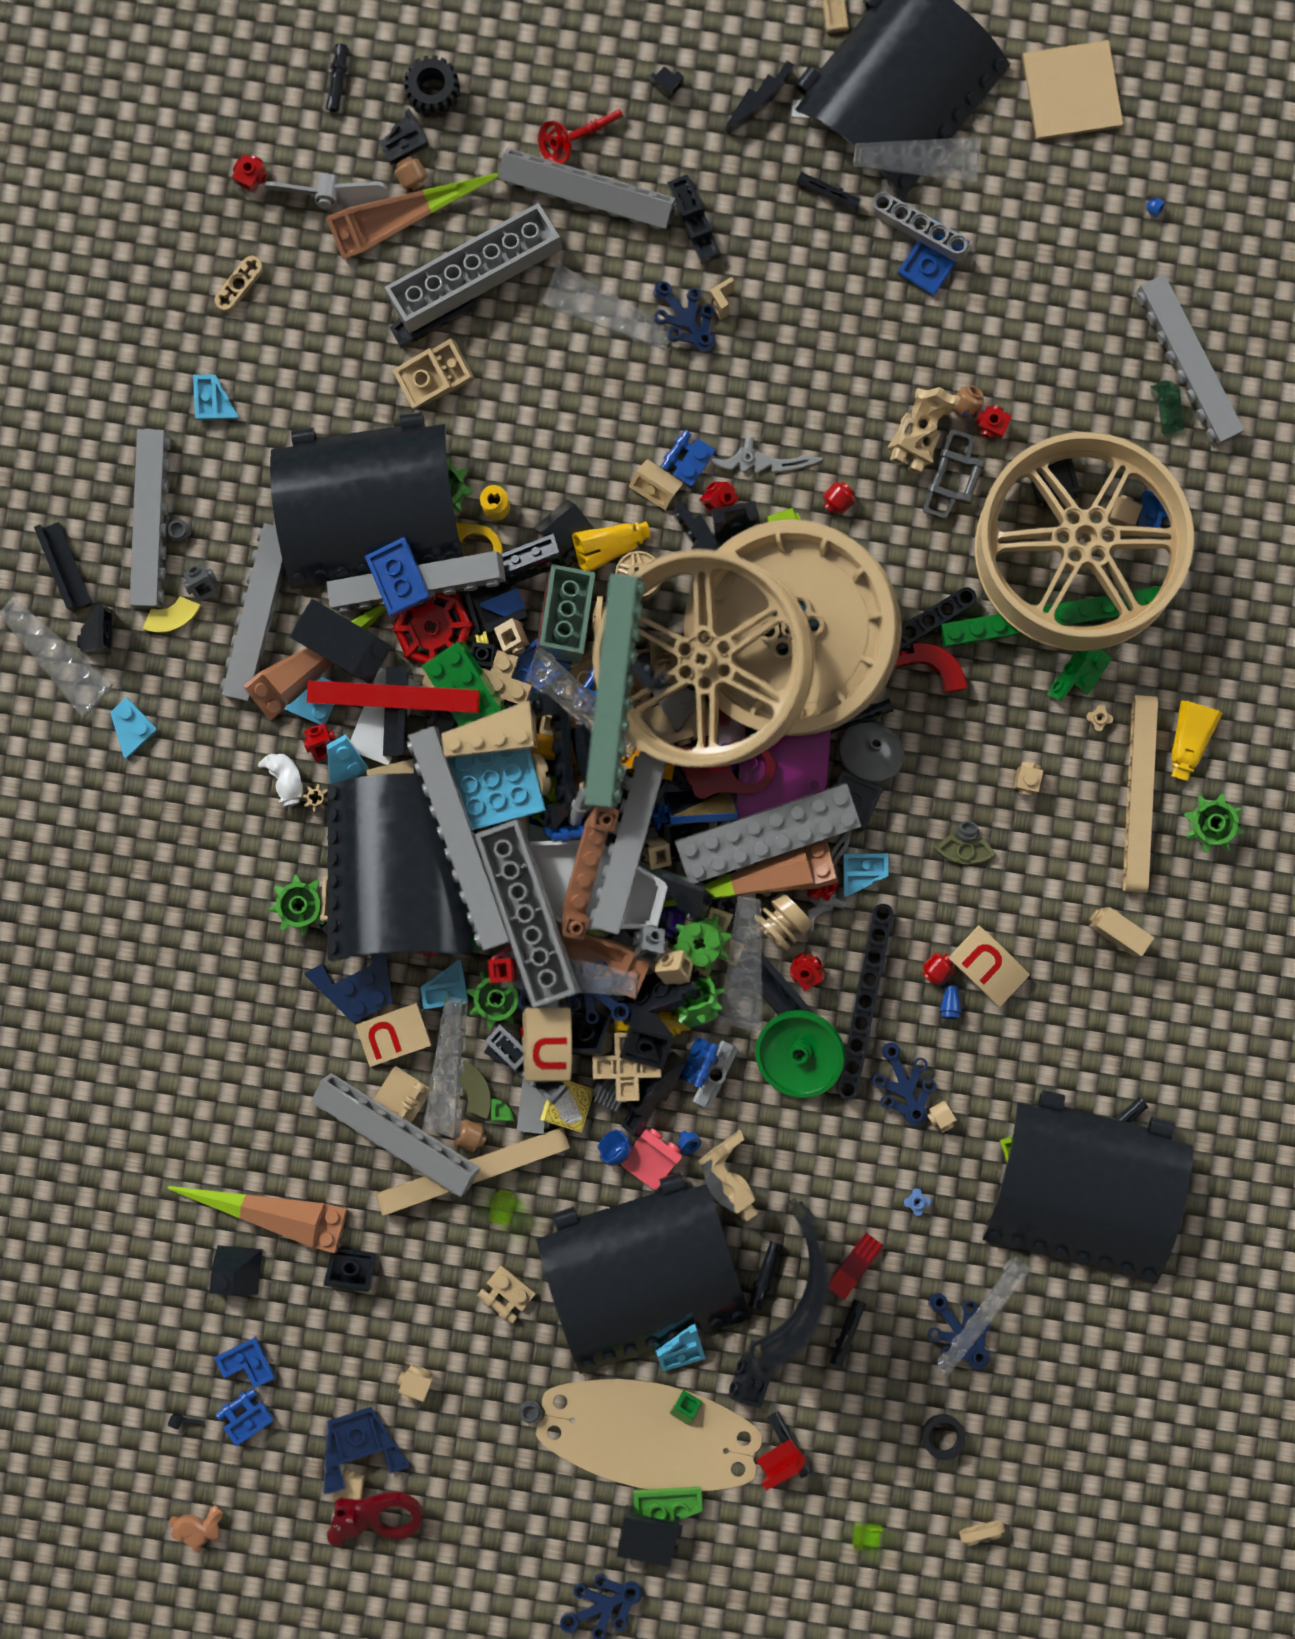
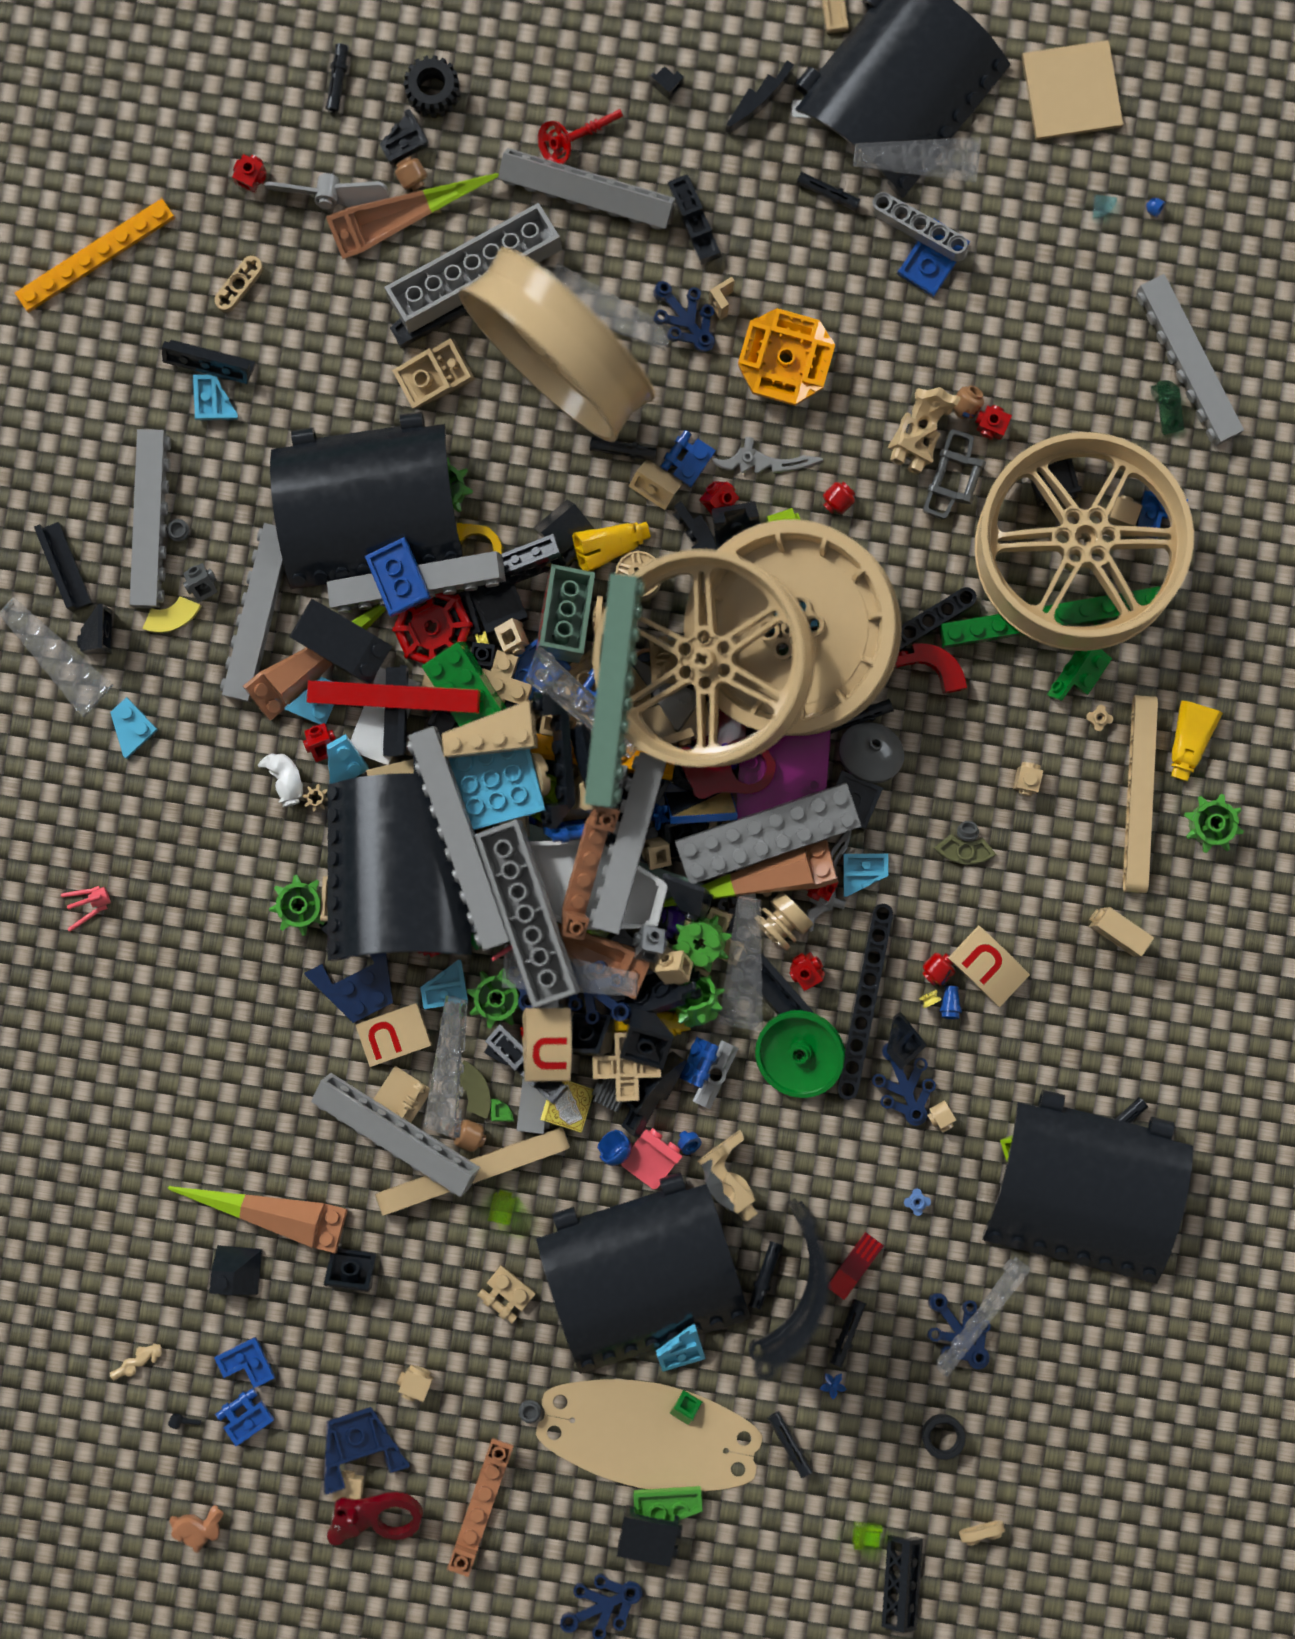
(94, 255): none -> light orange plate
(98, 898): none -> coral plant
(143, 1355): none -> tan animal
(207, 361): none -> black fence
(480, 1507): none -> nougat slope
(495, 494): yellow piece -> none
(503, 970): red brick -> none
(504, 603): blue tile -> none
(557, 344): none -> tan wheel
(578, 808): light grey axle -> none
(630, 450): none -> black pin
(646, 675): black bracket -> none
(746, 1386): black bracket -> none
(780, 1464): red panel -> none
(789, 334): none -> light orange piece
(833, 1385): none -> blue plant
(903, 1041): none -> black wing
(906, 1585): none -> black fence
(930, 999): none -> light yellow bush
(1103, 205): none -> clear light blue tile

